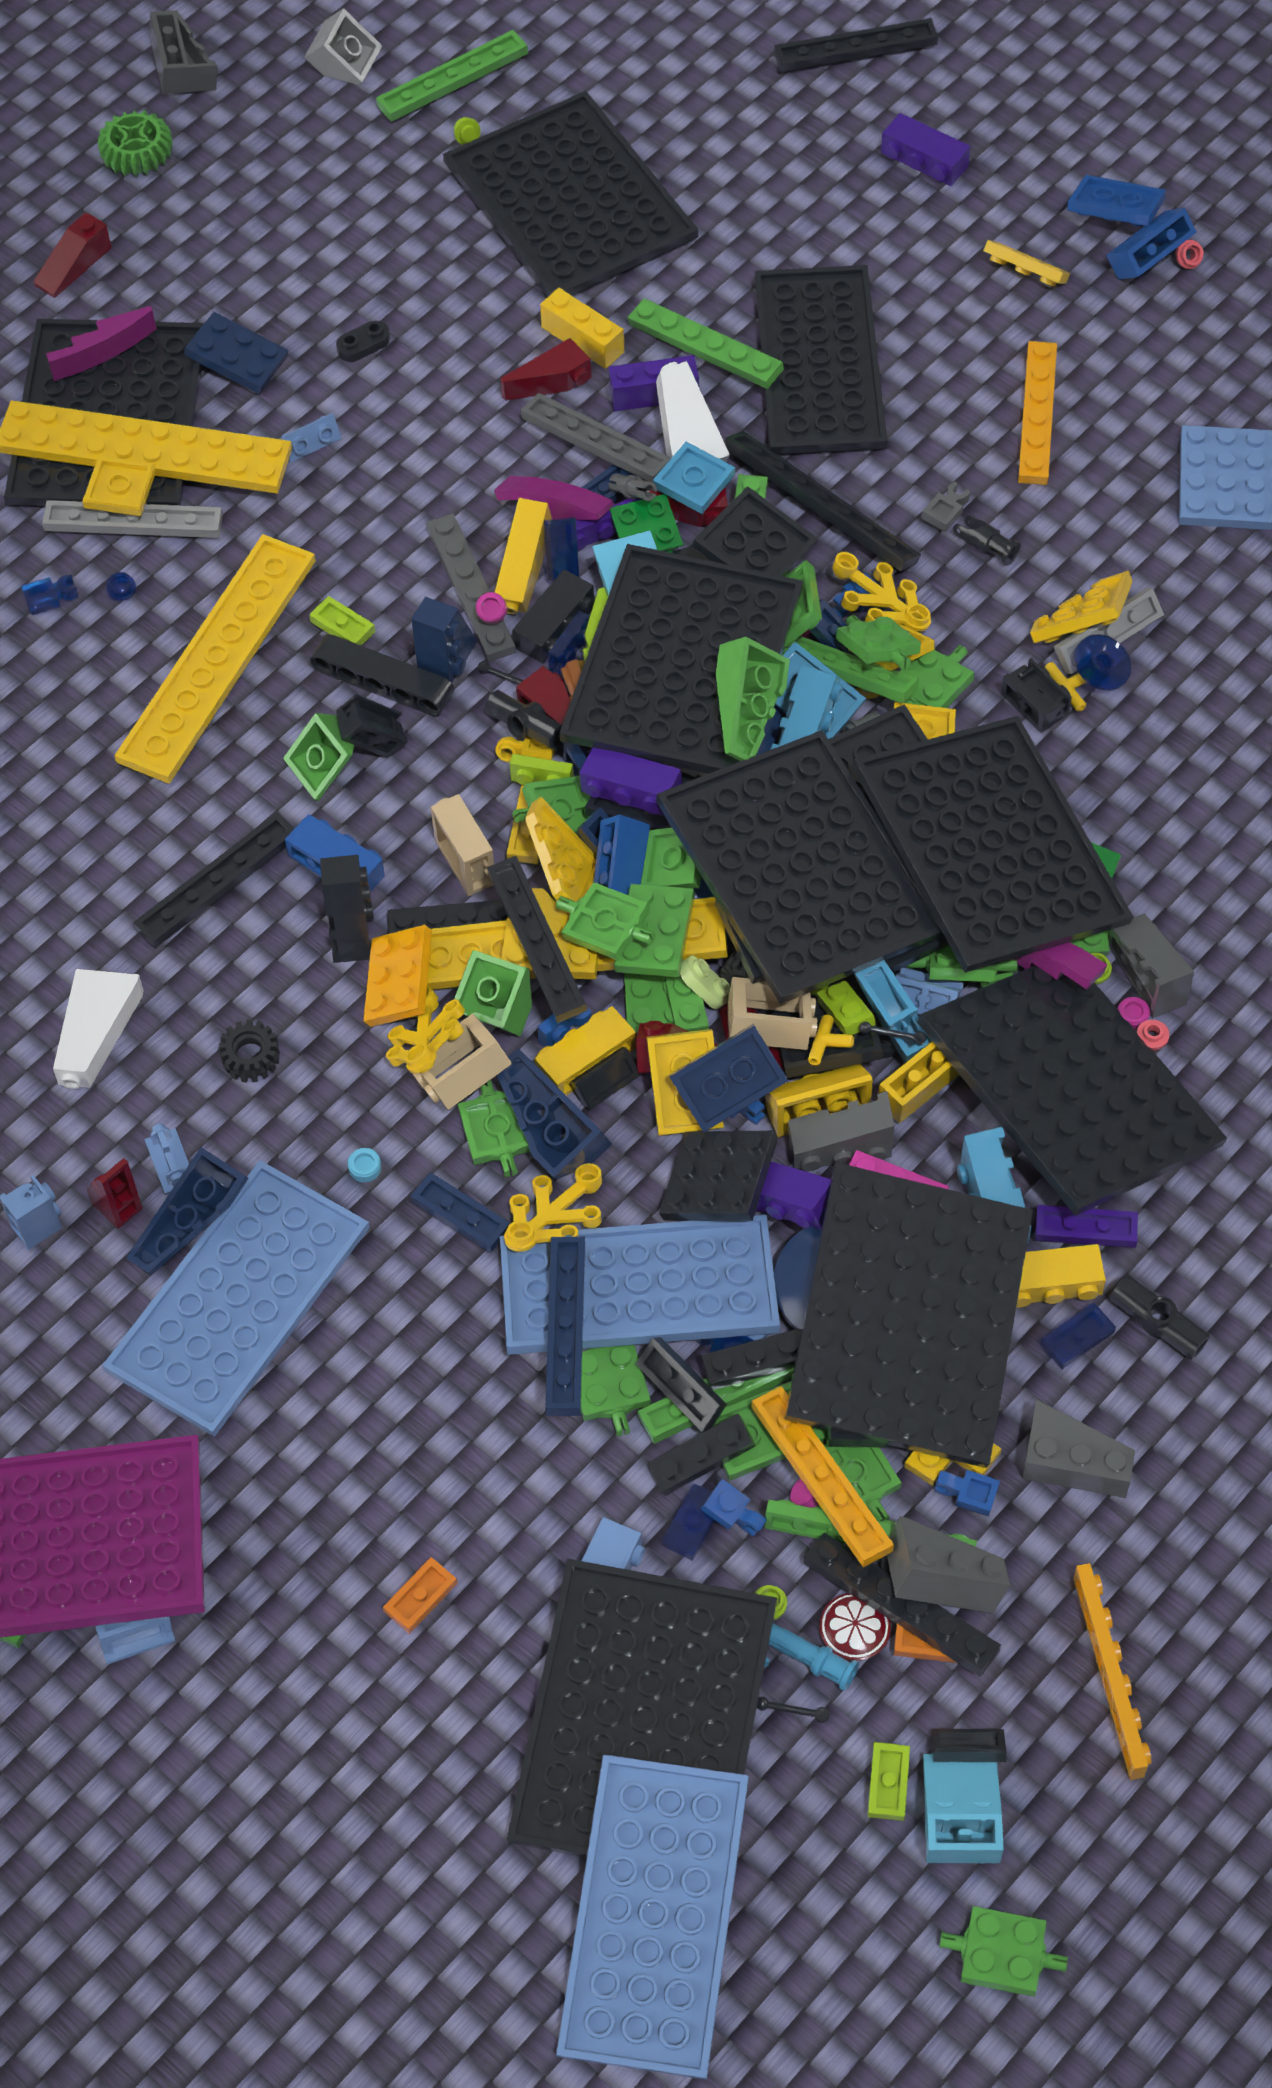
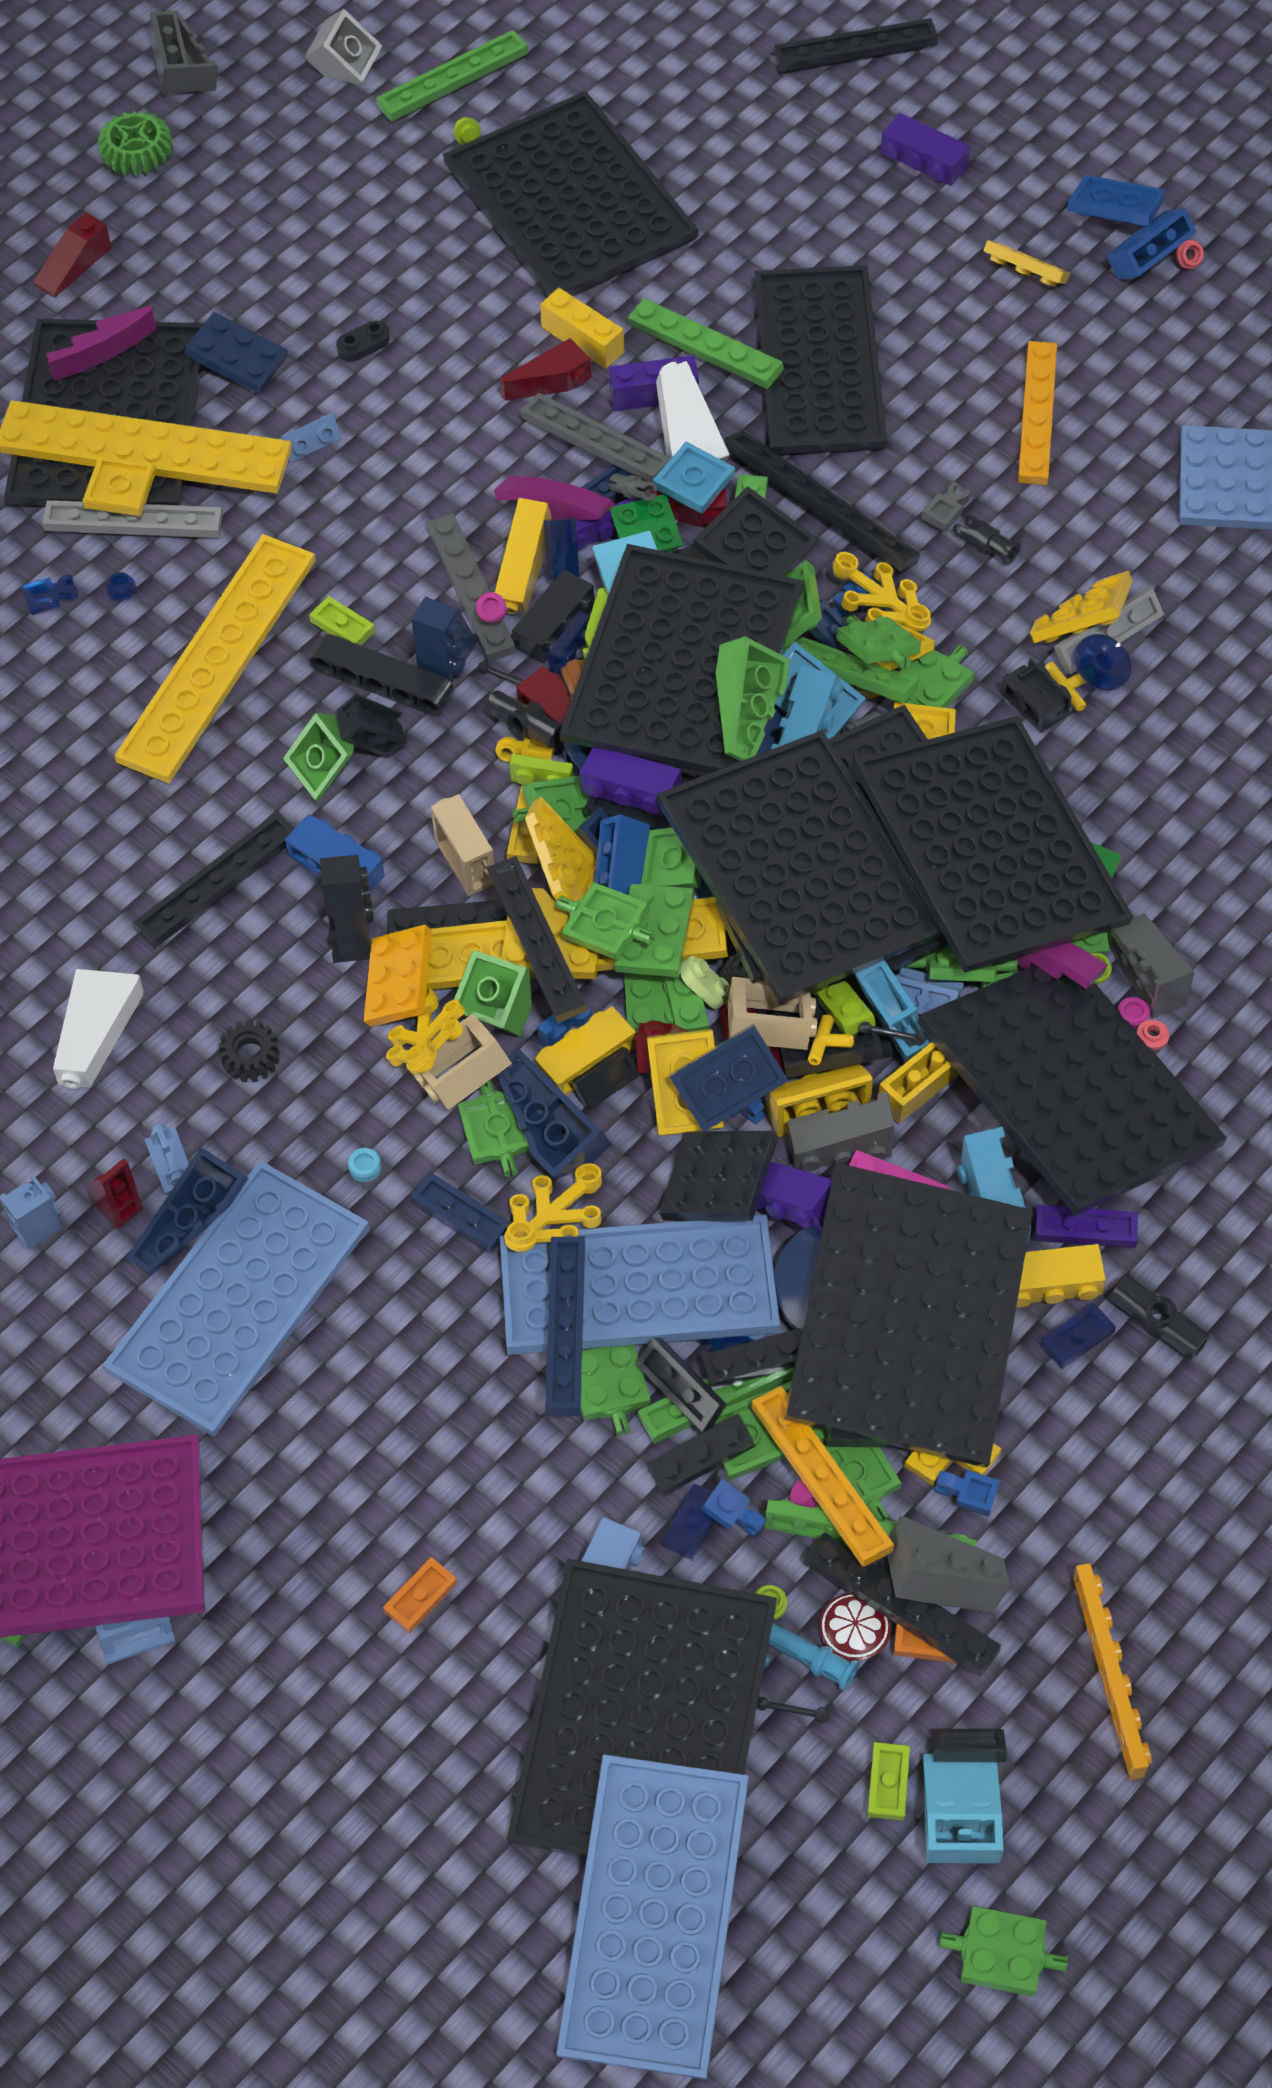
(1076, 1455): dark grey wedge -> none

